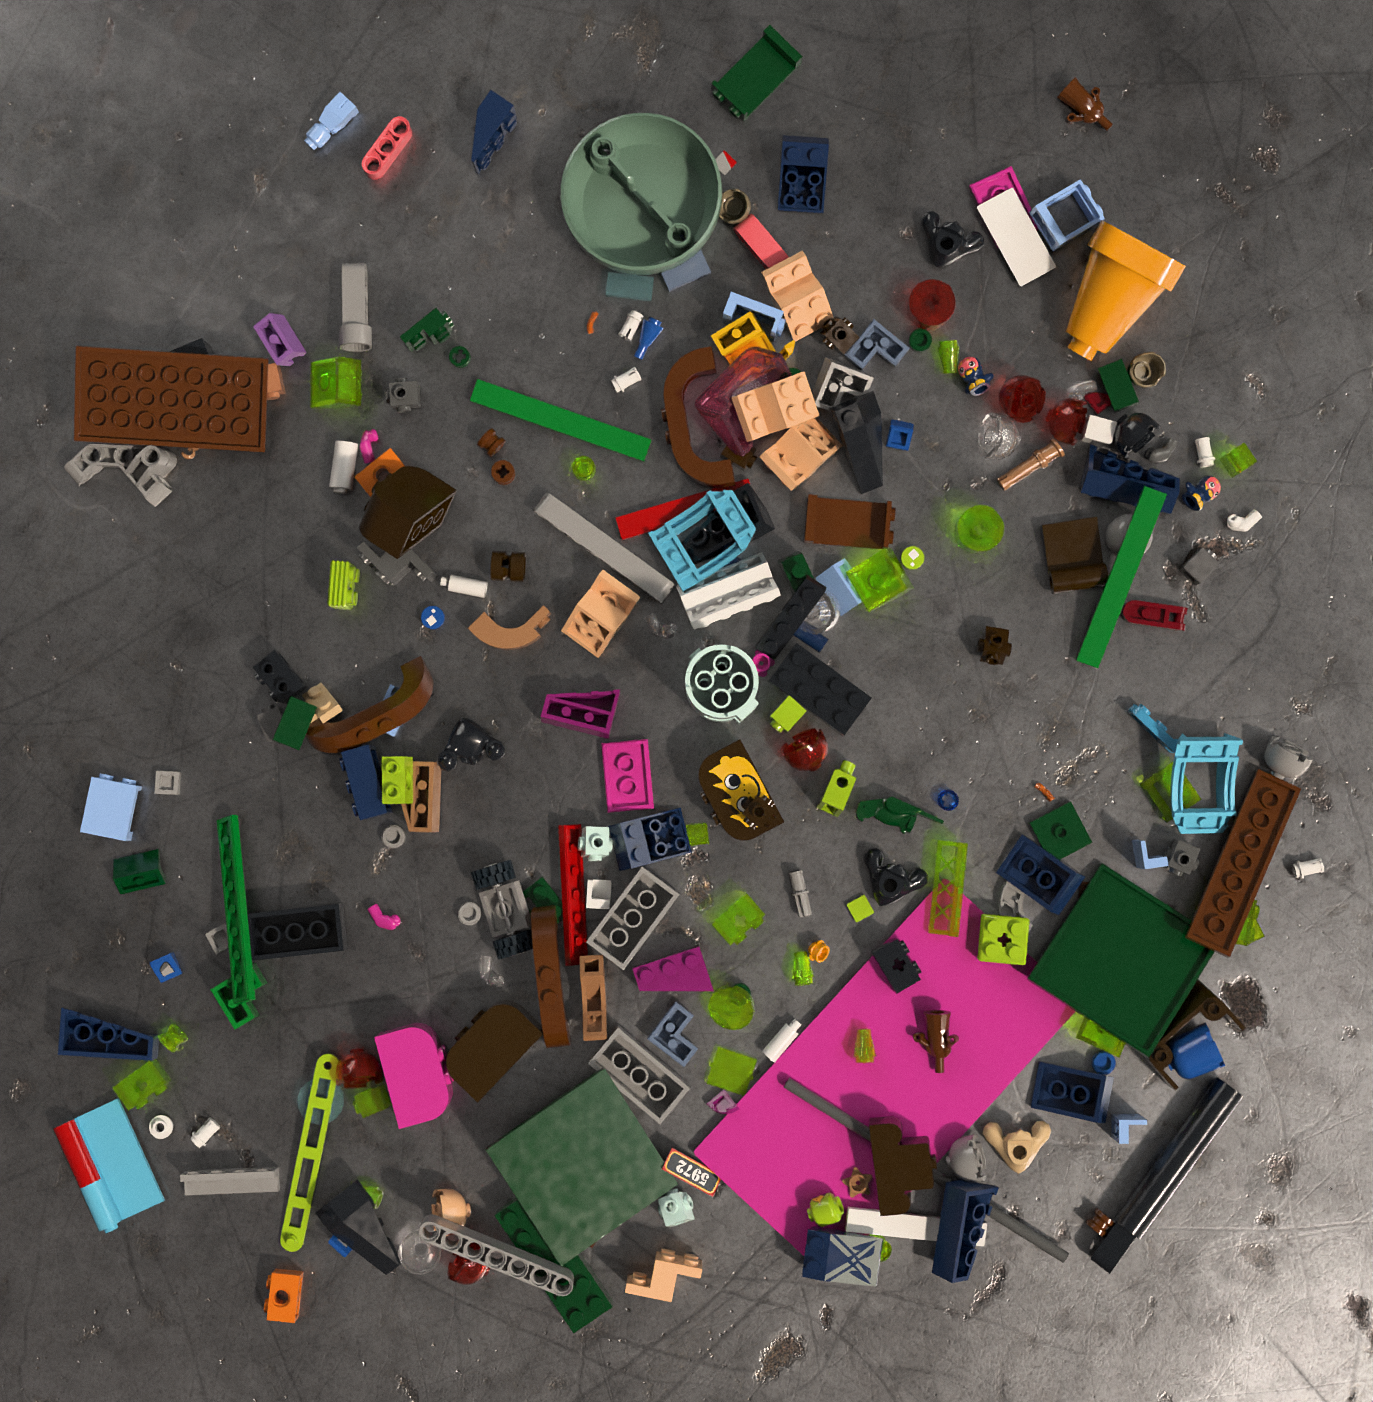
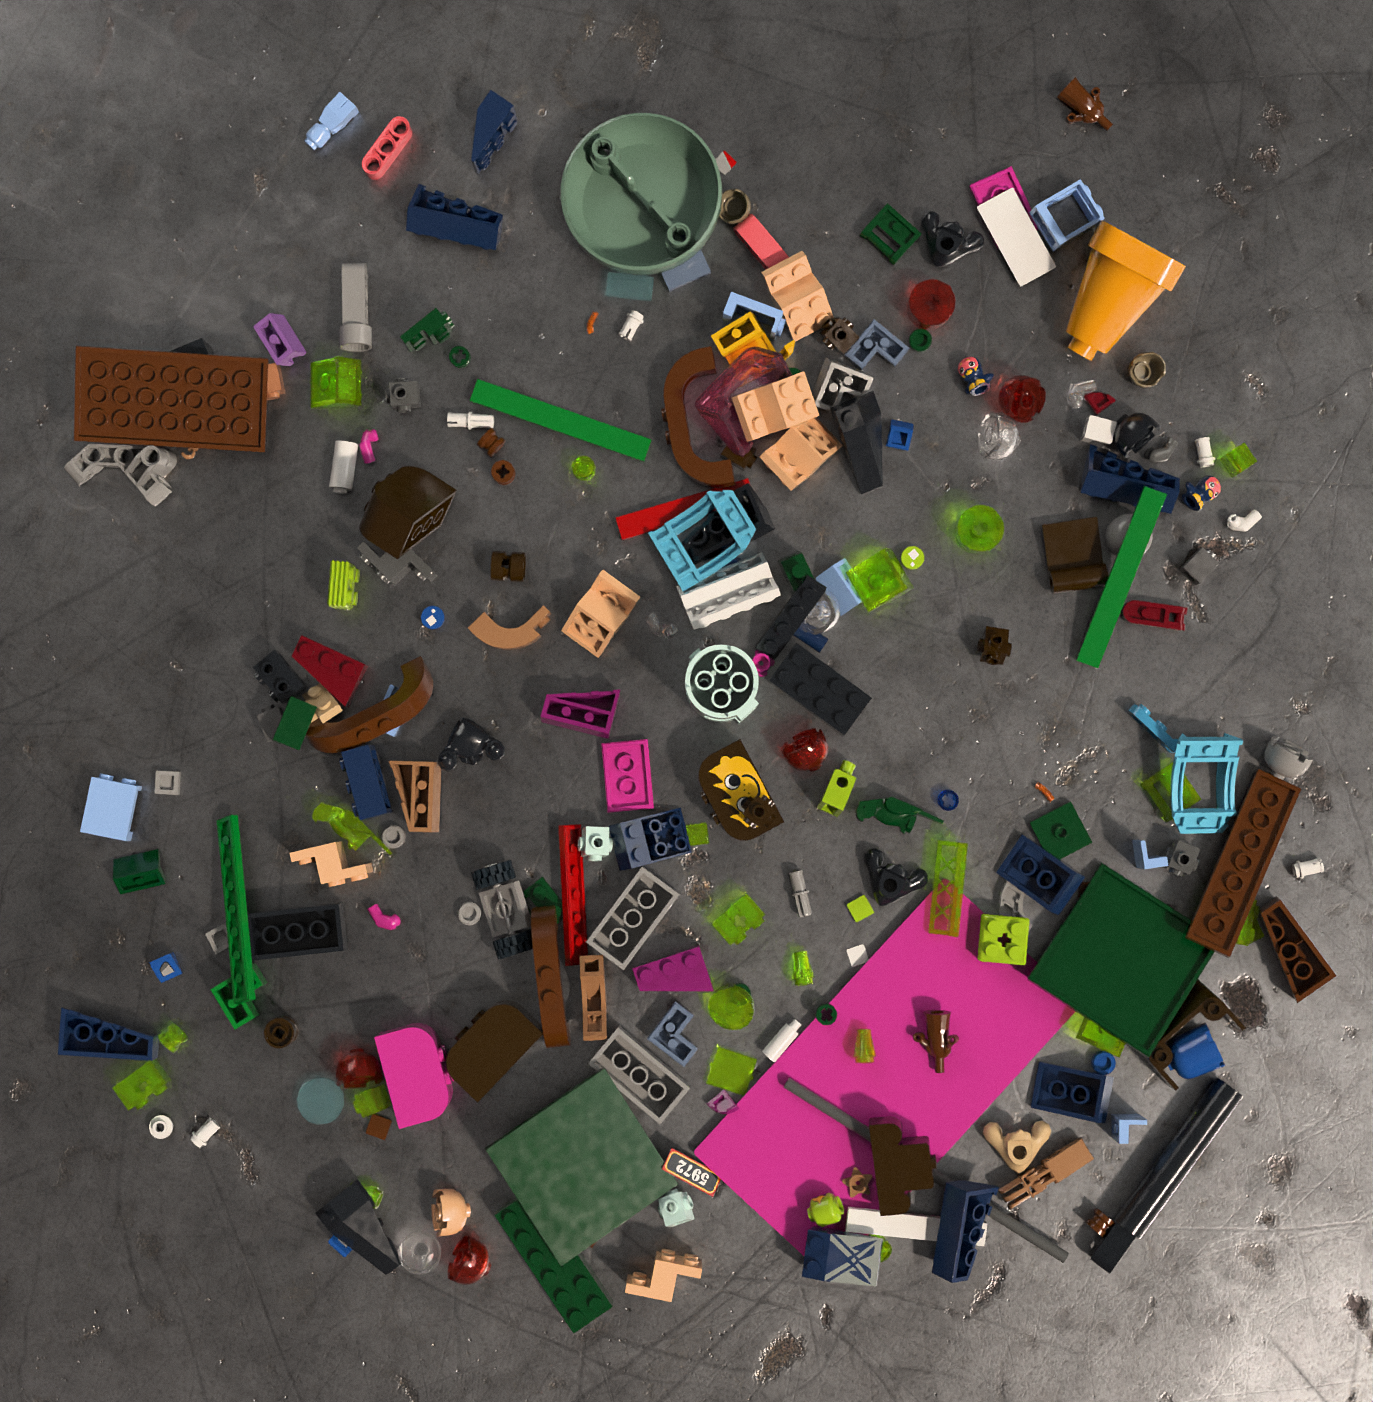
(108, 1165): medium azure door -> none
(231, 1181): light grey fence -> none
(281, 1031): none -> dark brown wheel
(291, 1283): orange brick -> none
(292, 1236): lime piece -> none
(331, 669): none -> dark red wedge
(331, 863): none -> light nougat bracket
(346, 825): none -> clear neon green animal
(378, 1126): none -> reddish brown piece
(386, 462): orange brick -> none
(397, 780): lime brick -> none
(453, 220): none -> dark blue wedge
(465, 585): white cylinder -> none
(470, 420): none -> white axle
(488, 975): clear arm -> none
(504, 1264): light grey beam -> none
(598, 894): white panel -> none
(604, 547): light grey beam -> none
(626, 379): white pin -> none
(649, 332): blue cone -> none
(757, 74): dark green panel -> none
(786, 715): lime brick -> none
(803, 174): dark blue slope -> none
(818, 951): light orange plate -> none
(833, 1013): none -> dark green bush
(848, 523): reddish brown panel -> none
(857, 955): none -> white sticker
(895, 228): none -> dark green plate
(897, 978): black brick -> none
(949, 355): clear neon green cone -> none
(967, 1159): light grey cylinder -> none
(1039, 459): medium nougat pin -> none
(1052, 1169): none -> medium nougat arm
(1067, 419): clear red cylinder -> none
(1118, 385): dark green hinge -> none
(1298, 957): none -> reddish brown wedge

